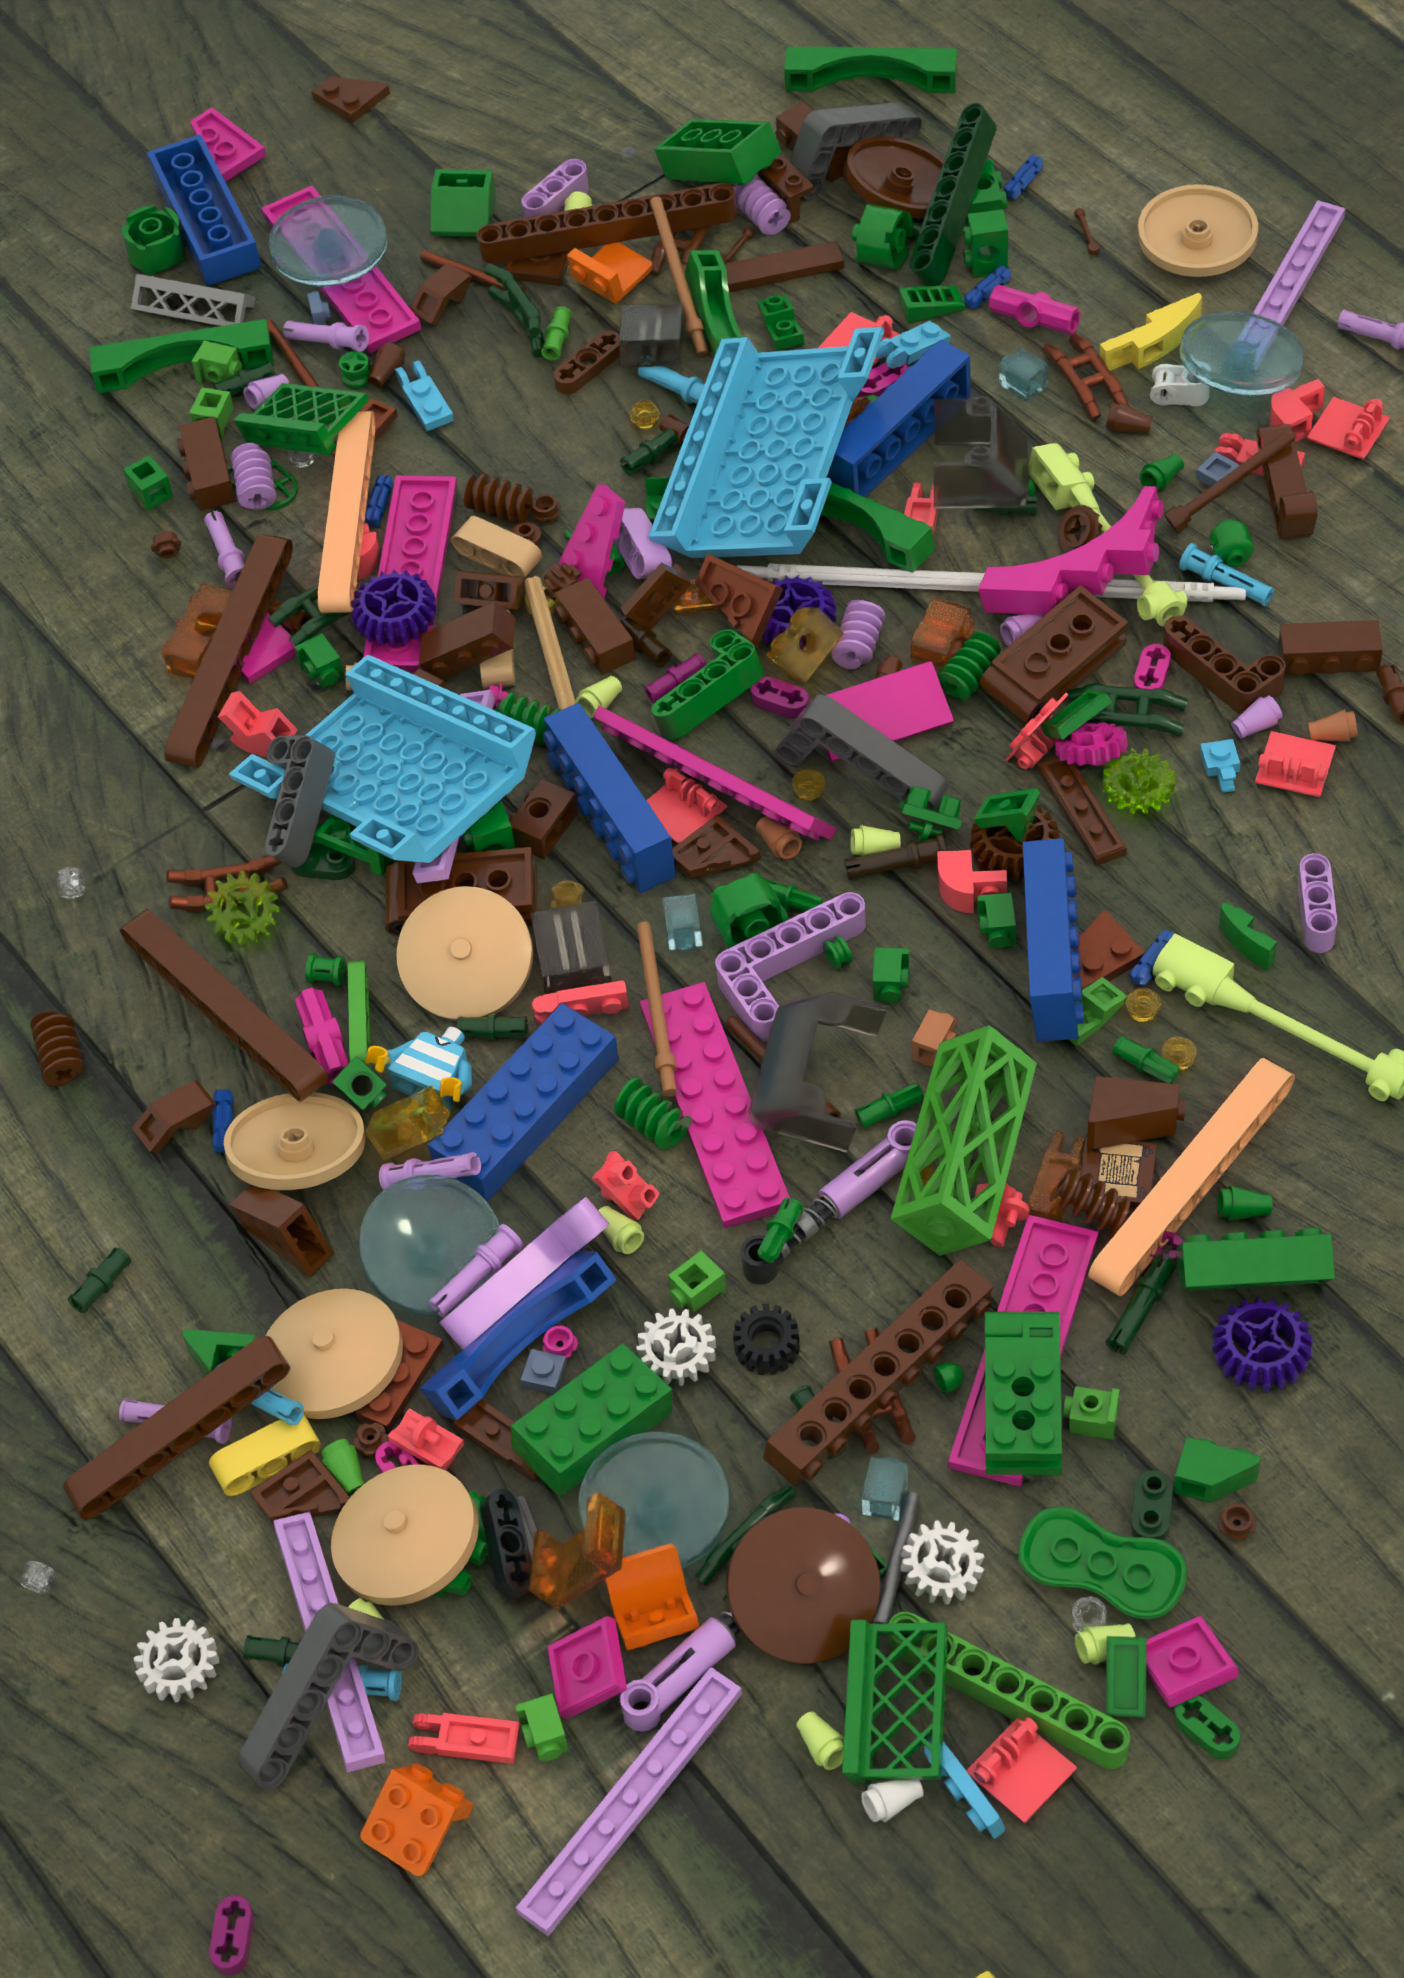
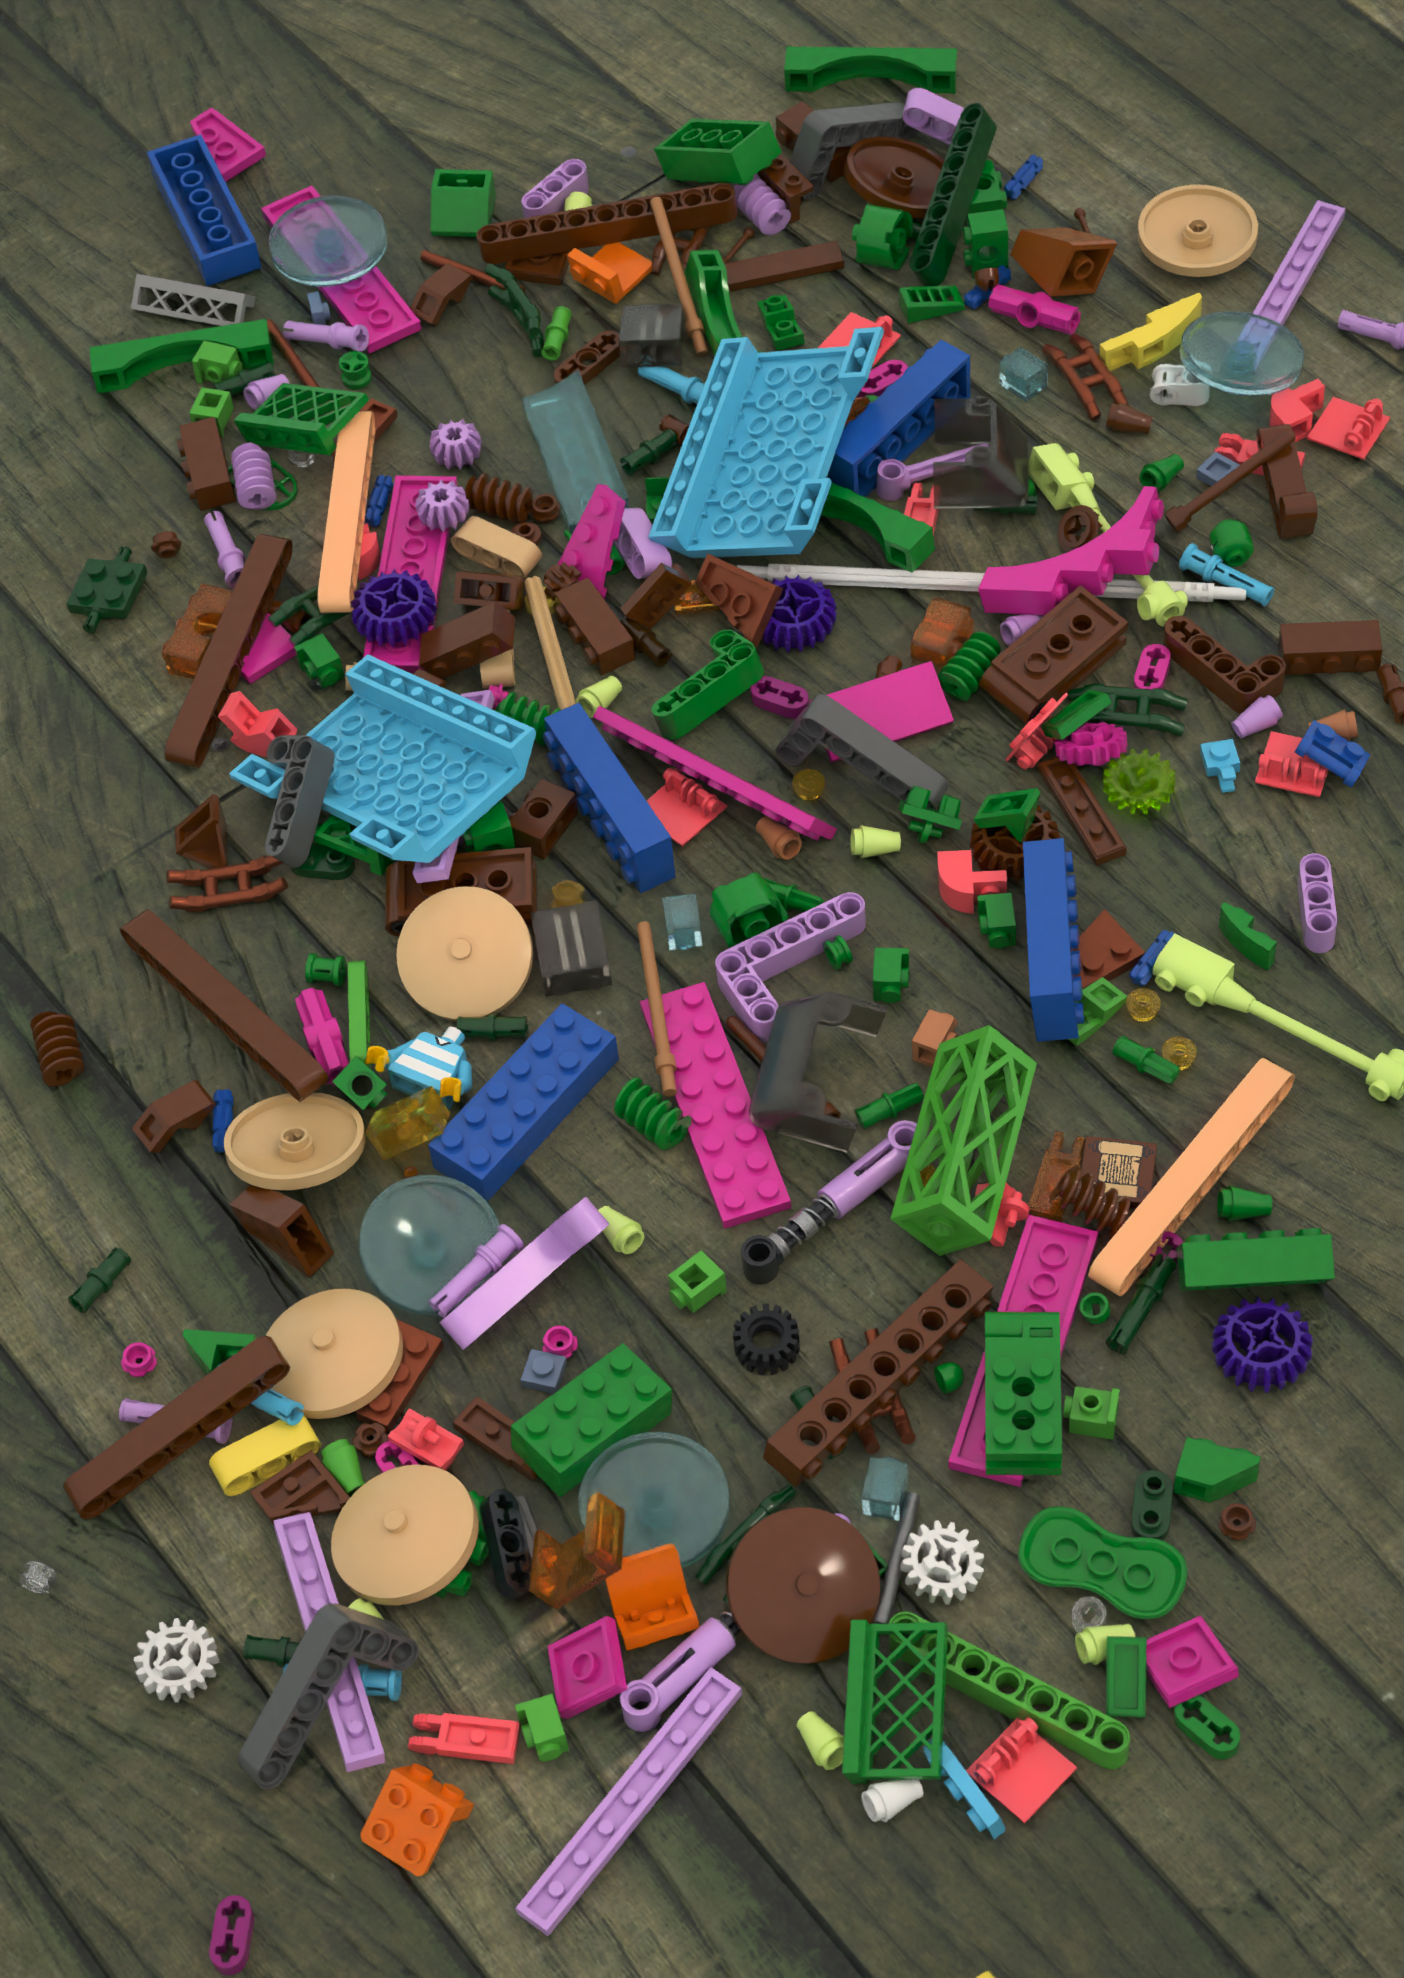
(70, 882): clear bush -> none
(107, 588): none -> dark green plate
(134, 1353): none -> dark pink plate
(148, 482): green brick -> none
(153, 239): green brick -> none
(204, 835): none -> reddish brown slope
(251, 899): clear neon green gear -> none
(349, 96): reddish brown wing -> none
(386, 361): reddish brown cone -> none
(424, 398): medium azure hinge -> none
(442, 505): none -> lavender gear
(449, 1167): lavender pin -> none
(455, 444): none -> lavender gear
(476, 1367): blue arch -> none
(572, 445): none -> clear light blue arch
(586, 1000): coral hinge -> none
(625, 1186): coral hips -> none
(644, 414): clear yellow plate -> none
(674, 677): magenta pin -> none
(686, 1356): white gear -> none
(713, 849): reddish brown wing -> none
(780, 1229): green axle -> none
(820, 637): clear yellow brick -> none
(861, 631): lavender piece -> none
(895, 477): none -> lavender axle
(911, 344): medium azure hinge -> none
(911, 855): dark brown pin -> none
(931, 114): none -> lavender beam
(987, 278): none -> reddish brown hinge
(1063, 259): none -> dark orange slope
(1087, 1308): none -> green hinge
(1132, 1111): reddish brown slope -> none
(1333, 752): none -> blue plate

